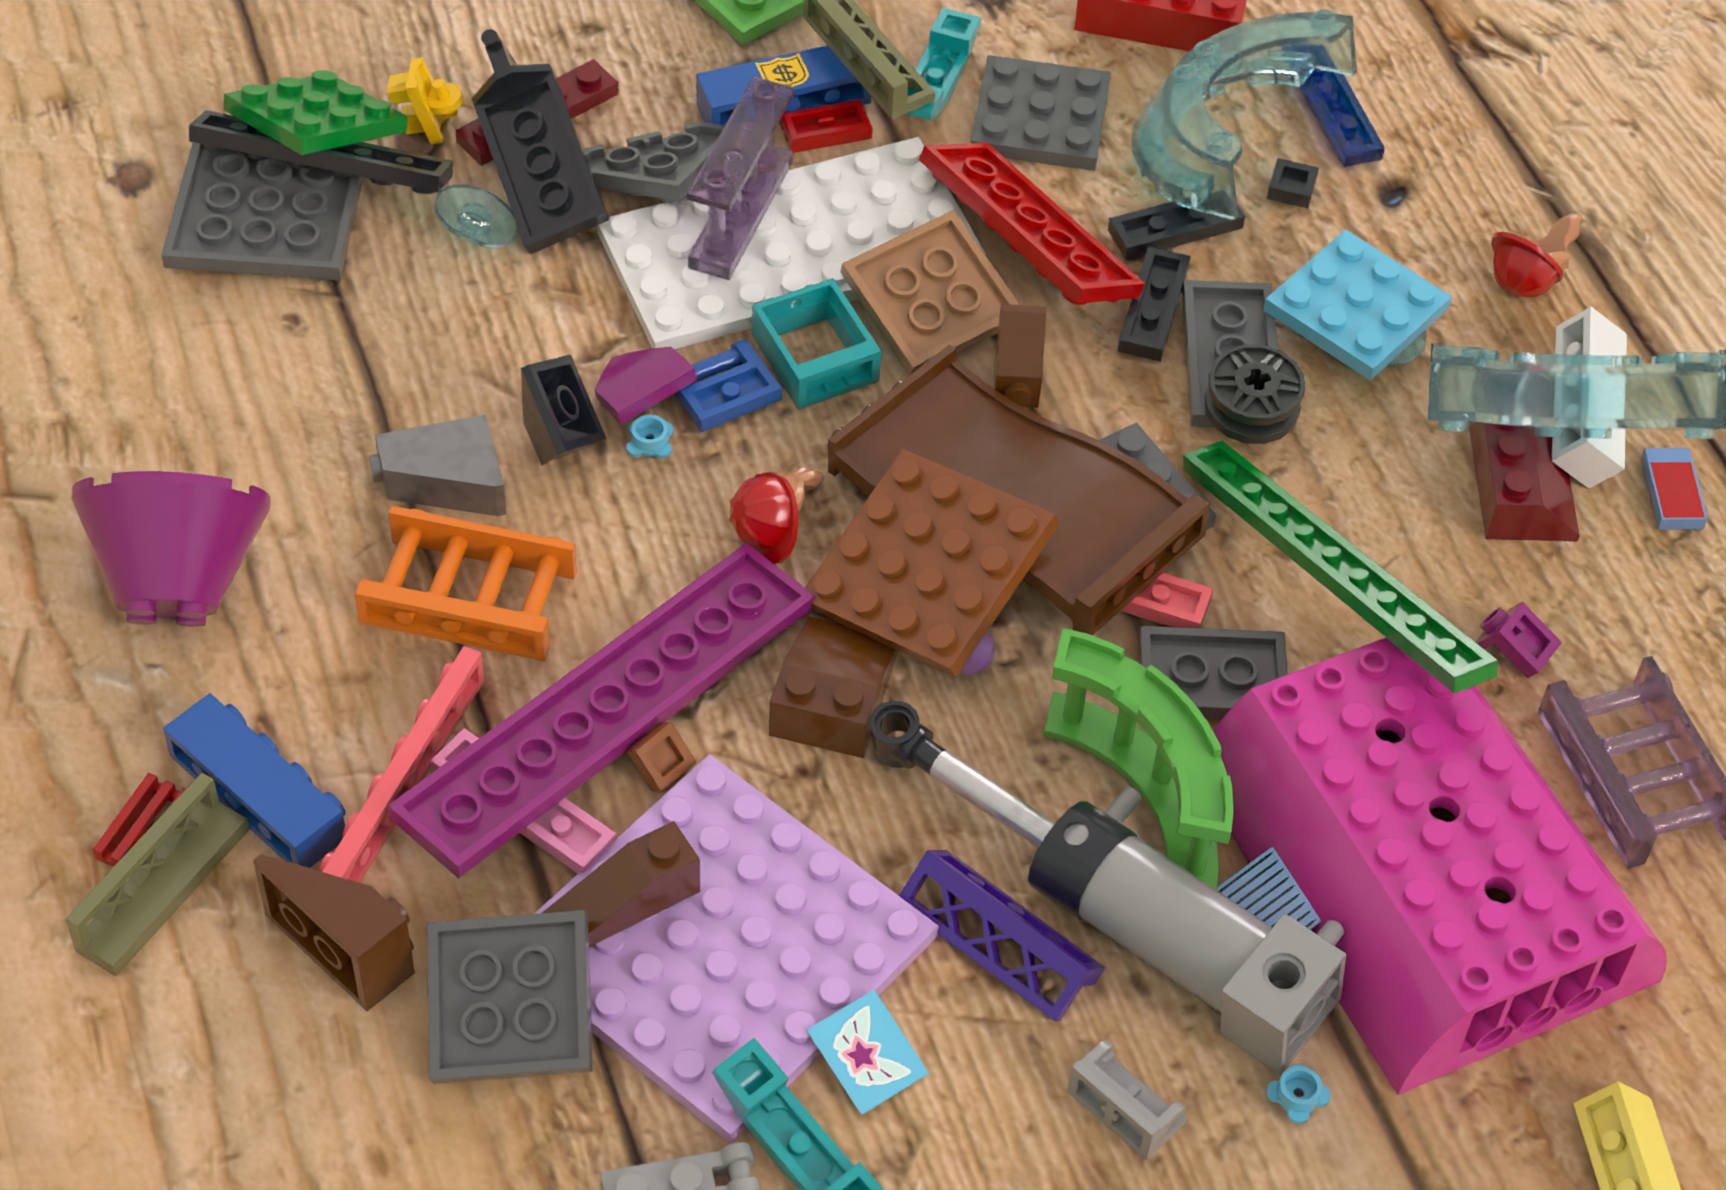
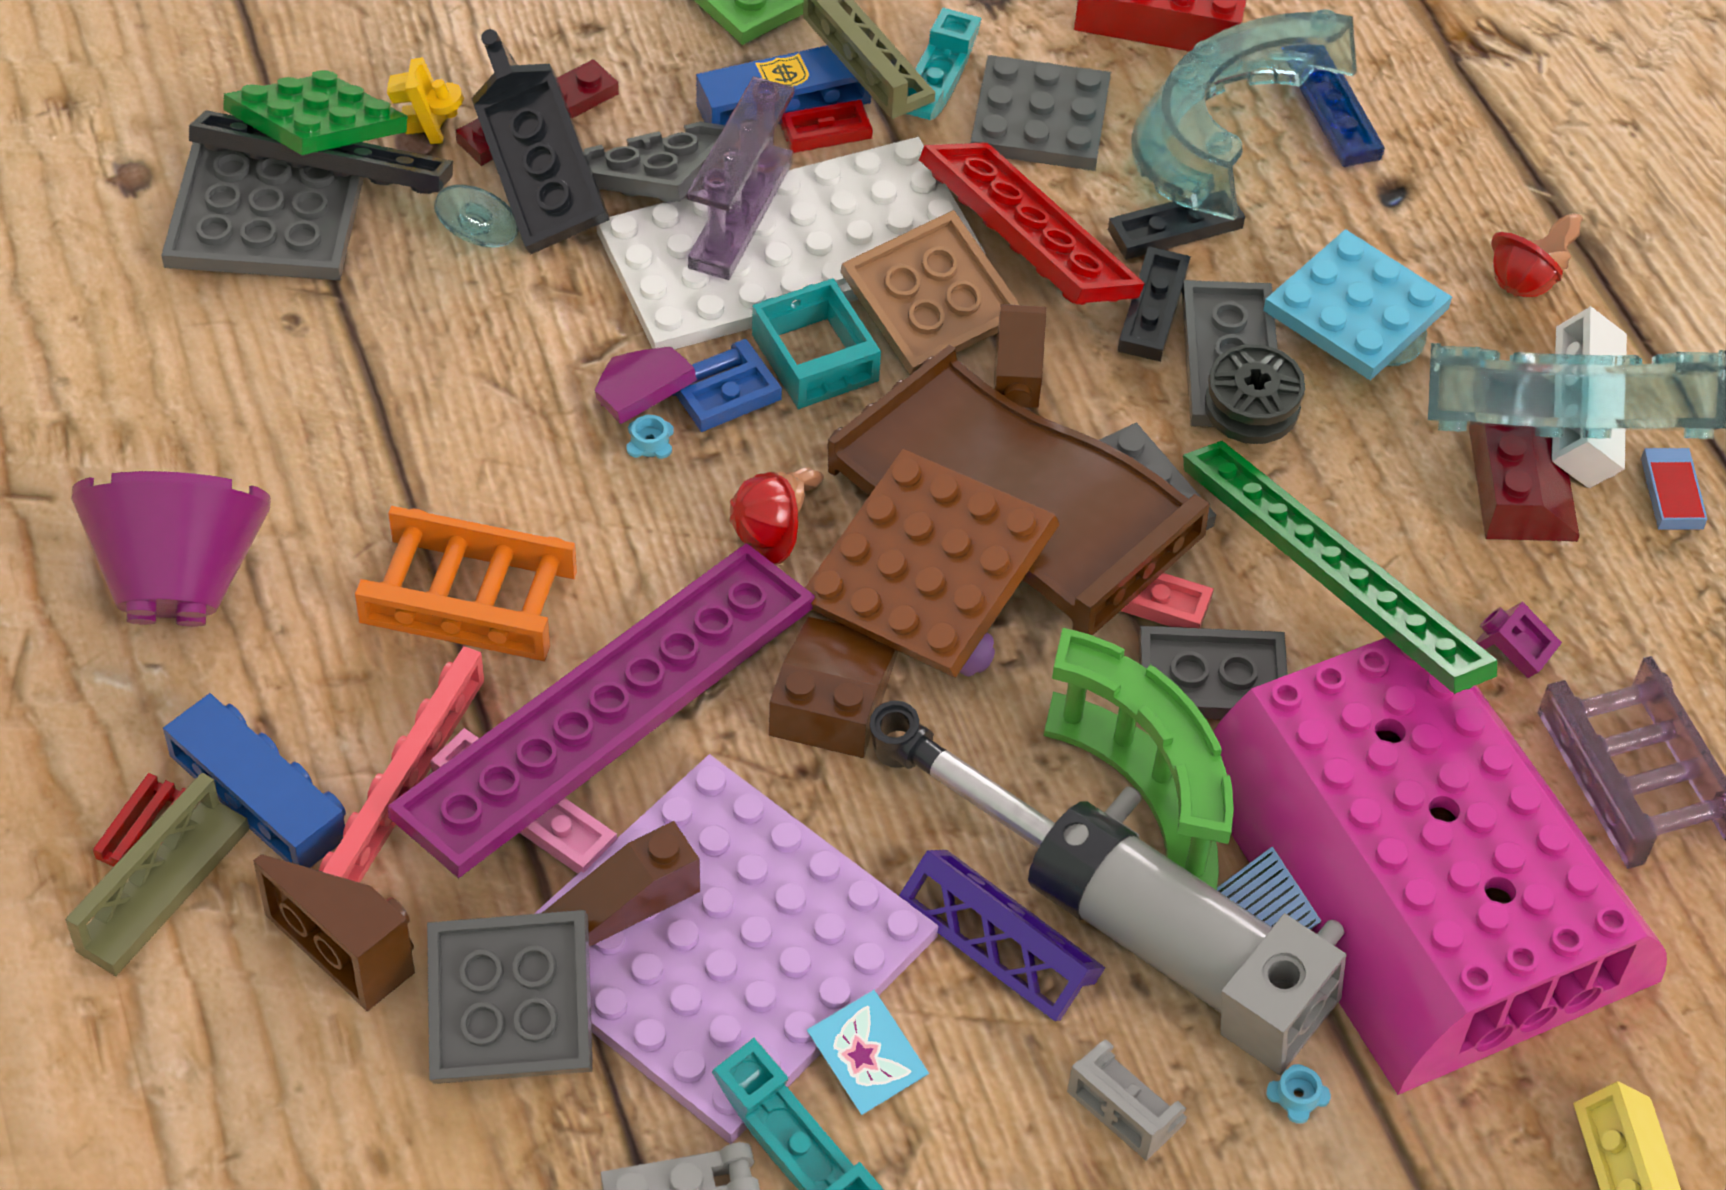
(441, 466): flat silver slope -> none
(558, 409): black slope -> none
(661, 756): dark orange plate -> none
(1292, 183): black plate -> none

